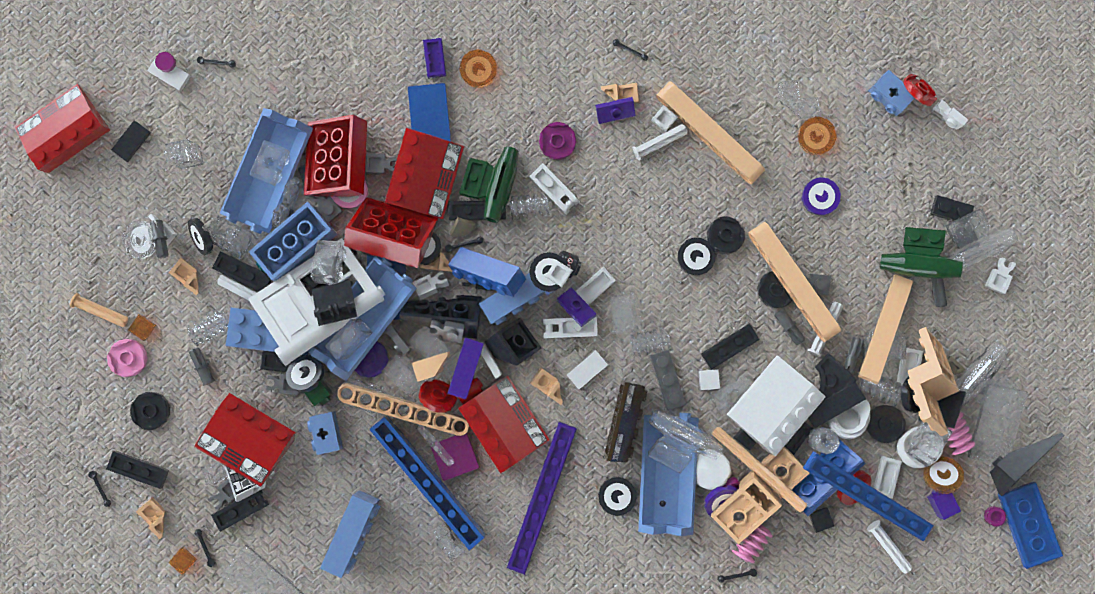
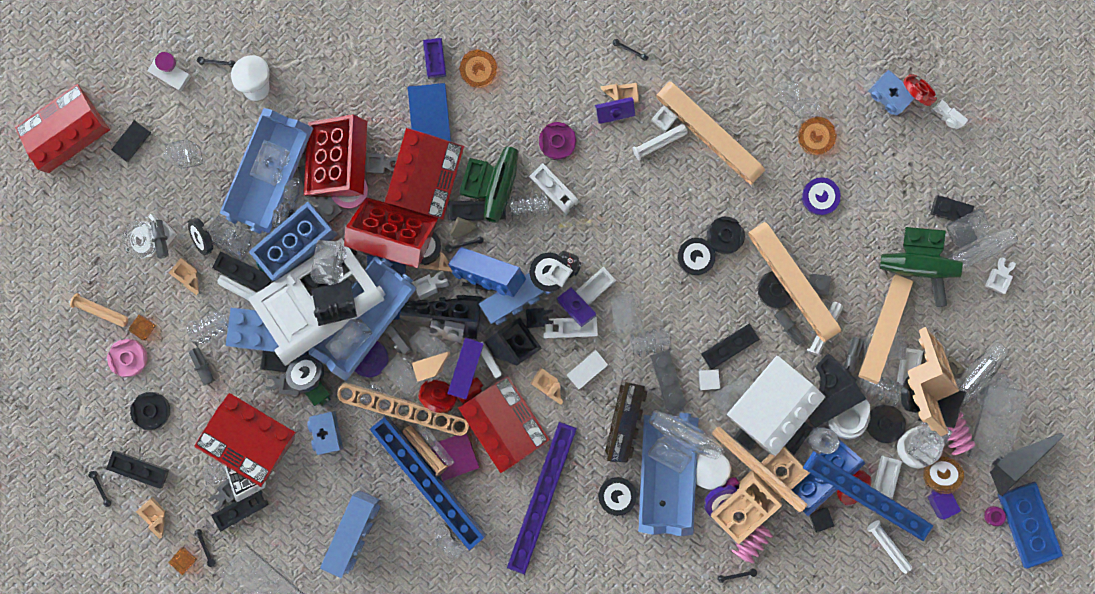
(251, 77): none -> white piece
(424, 450): none -> light nougat axle
(538, 317): none -> black plate

